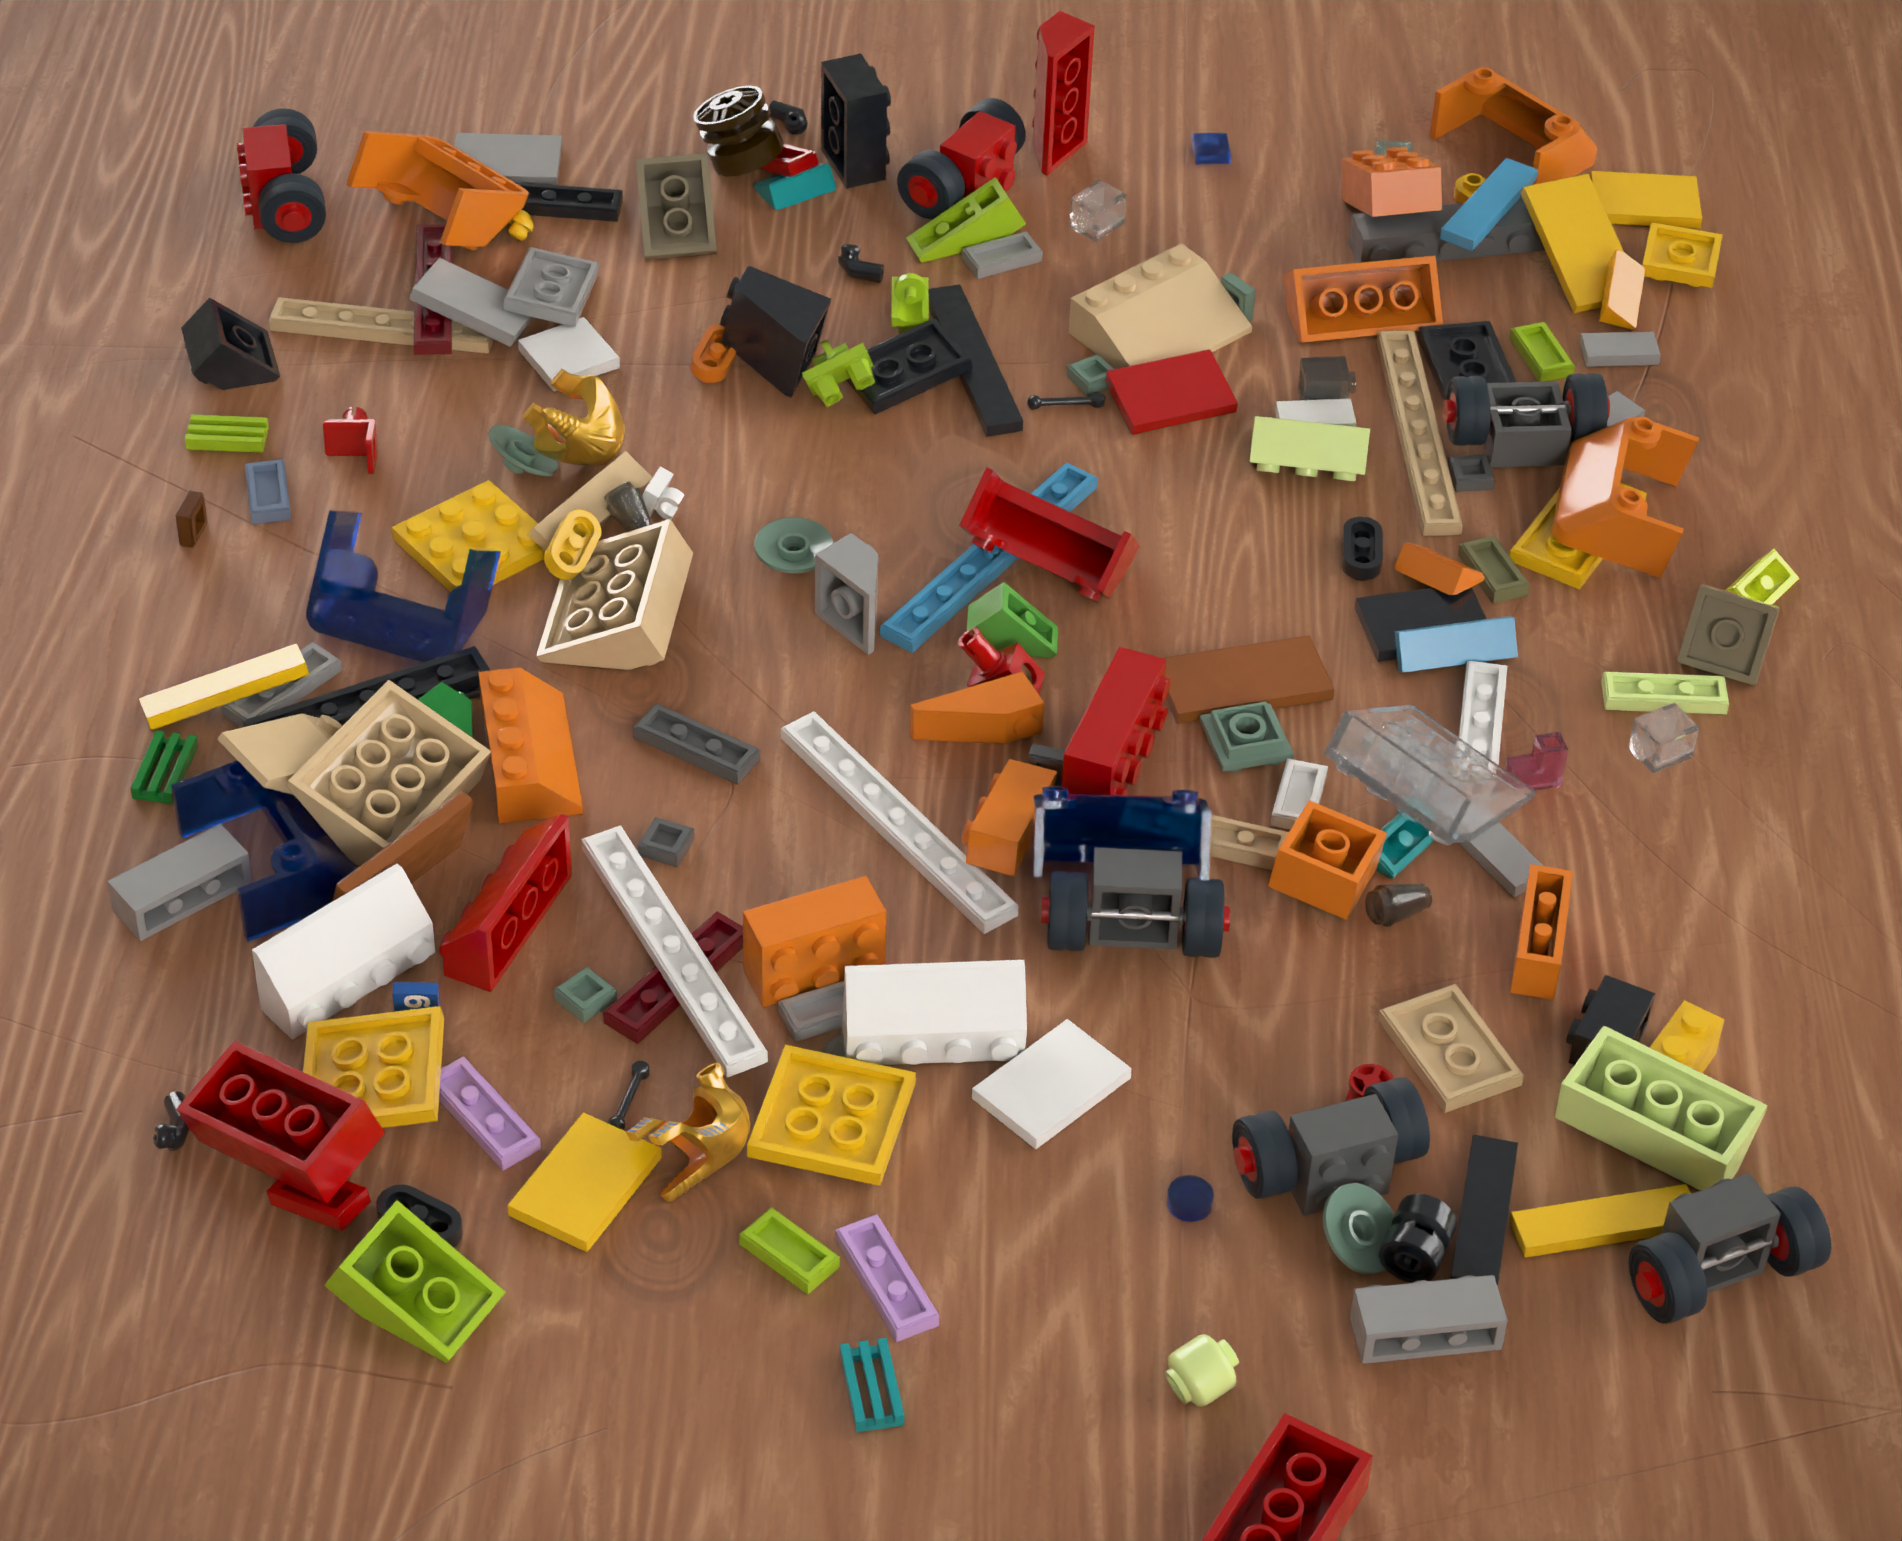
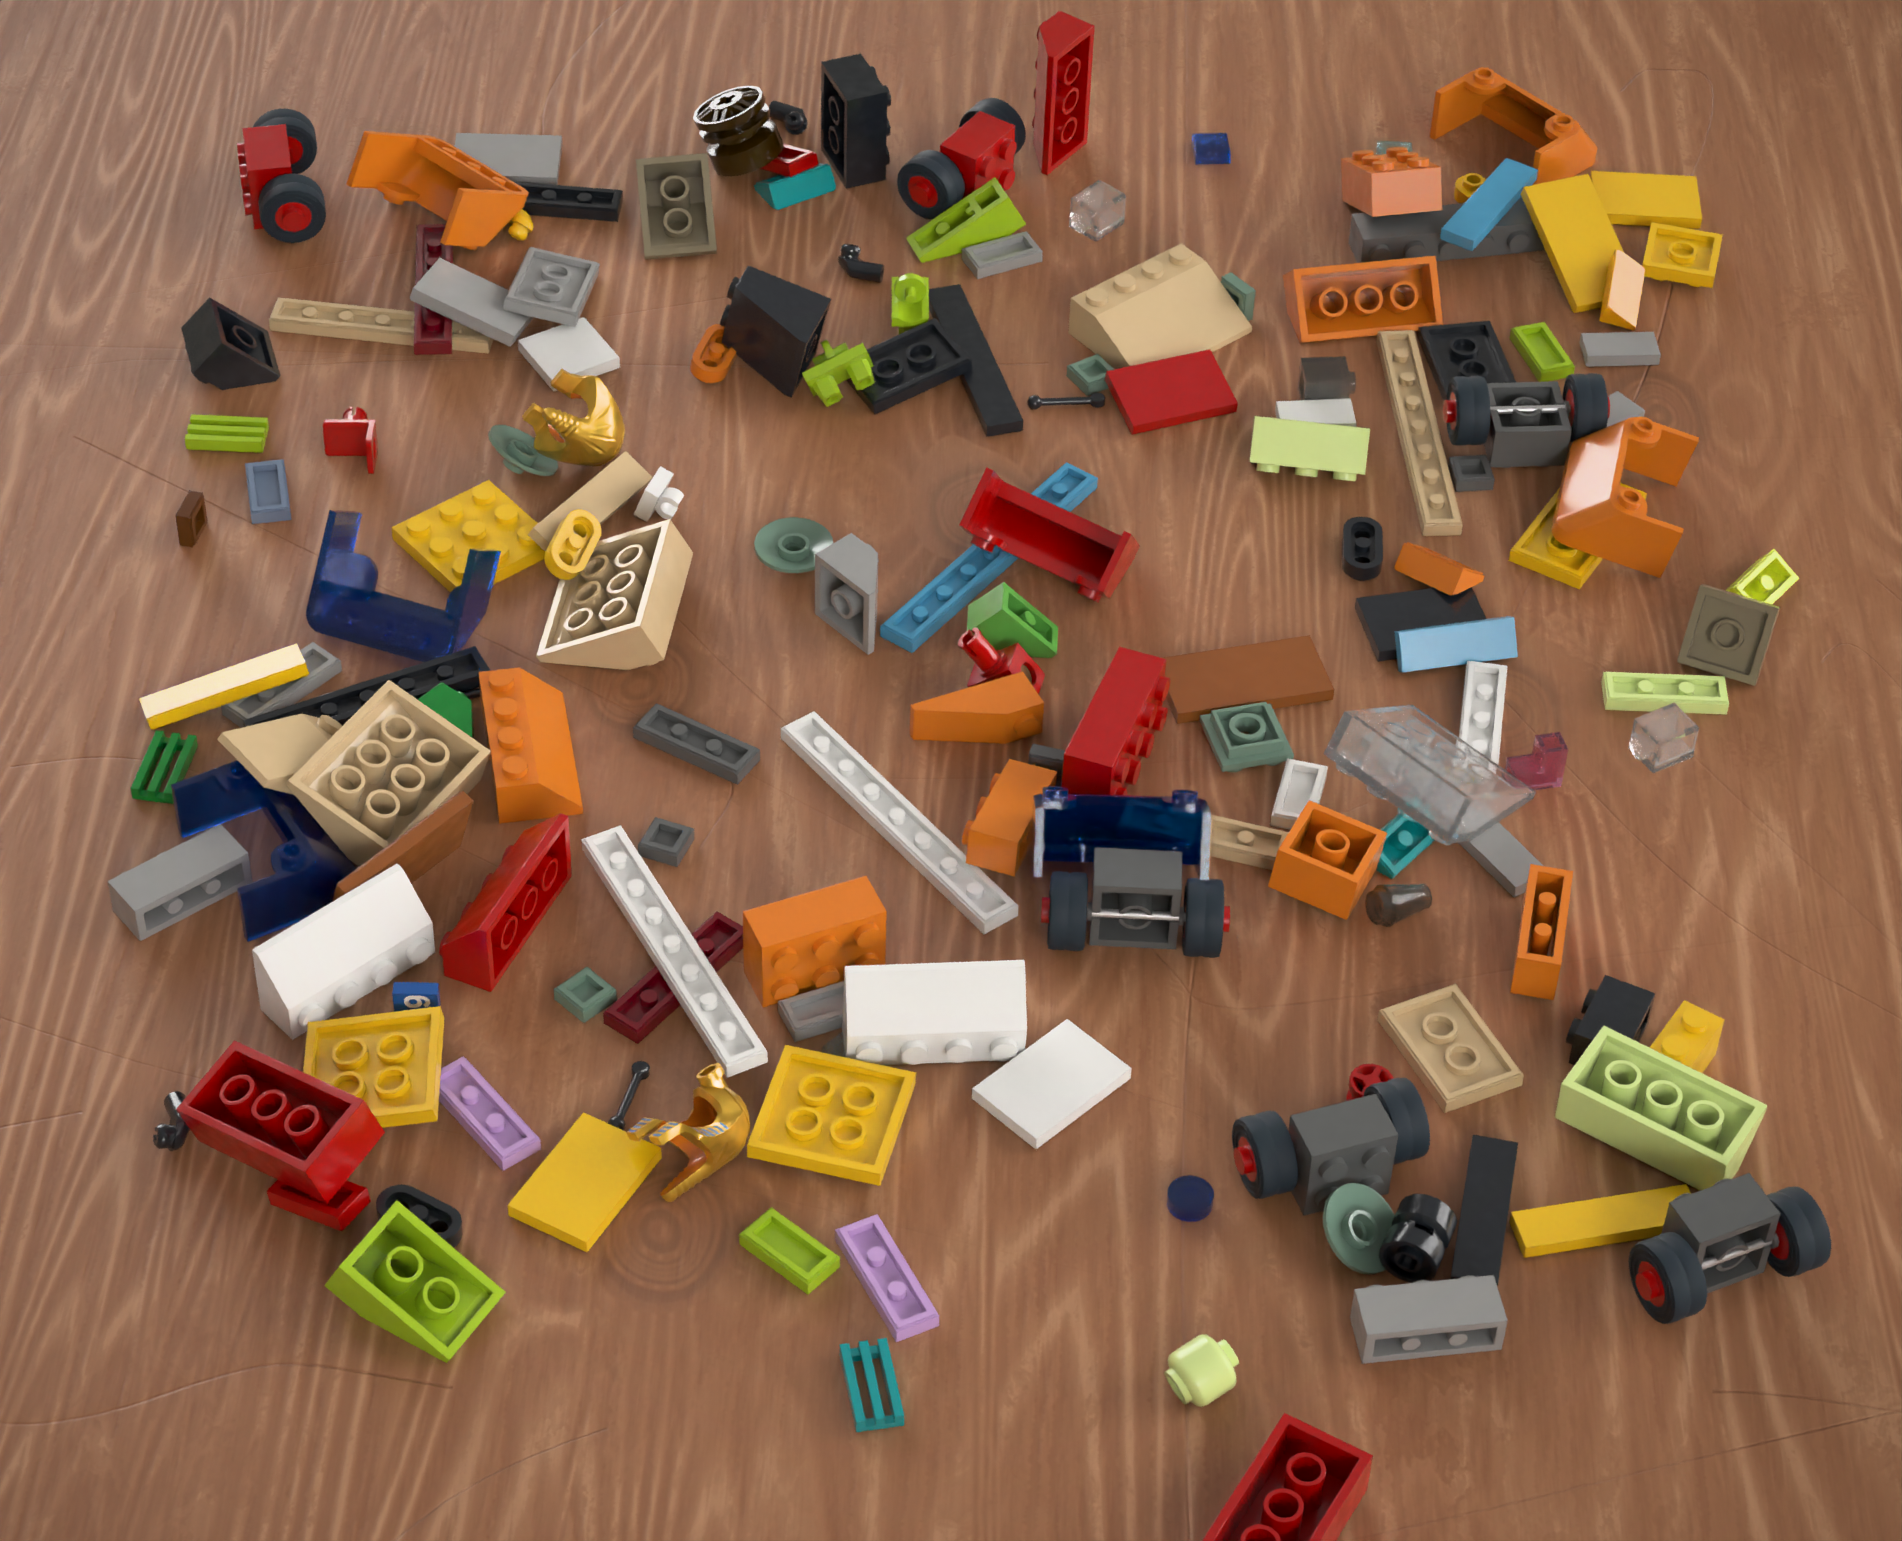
(628, 507): clear smoke cone -> none
(1502, 577): olive tile -> none

